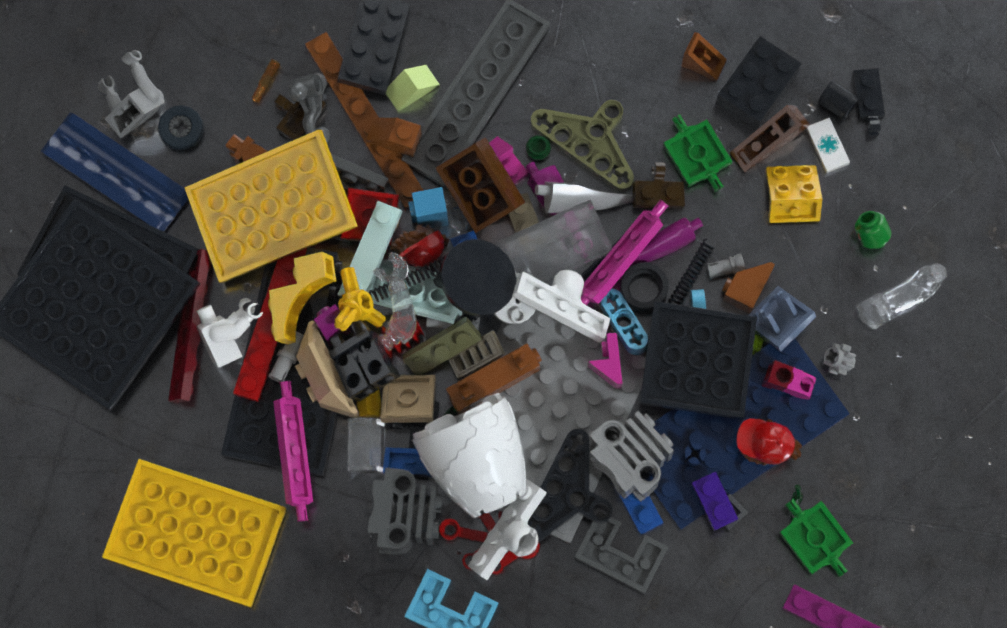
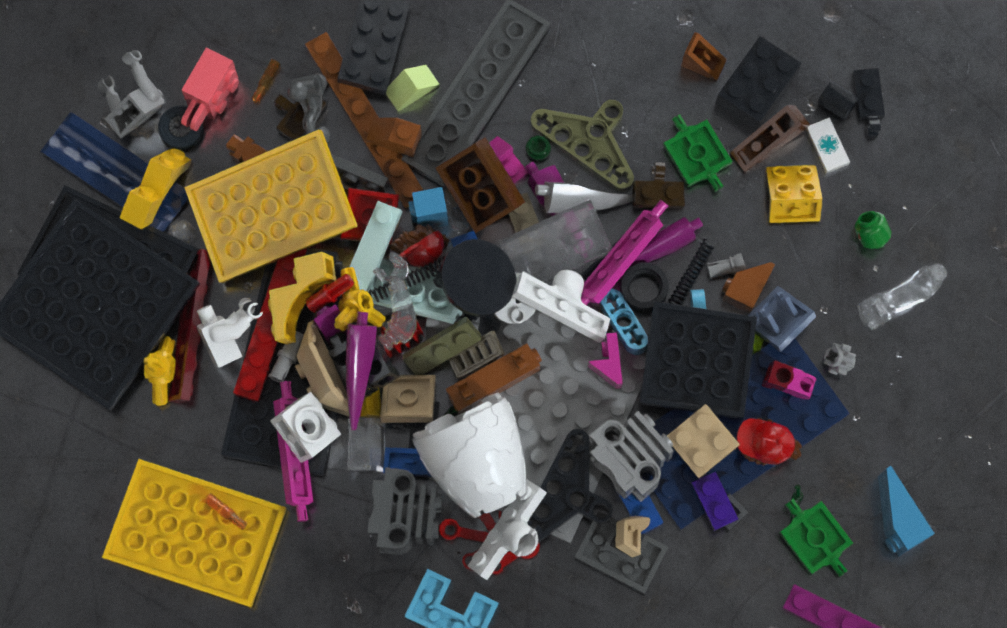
(158, 179): none -> yellow arch
(160, 370): none -> yellow bush
(182, 230): none -> clear tile
(208, 88): none -> coral brick
(225, 511): none -> clear orange pin
(319, 427): none -> white brick
(329, 293): none -> red axle
(359, 358): none -> magenta piece
(629, 534): none -> tan plate
(702, 441): none -> tan plate
(902, 519): none -> dark azure slope

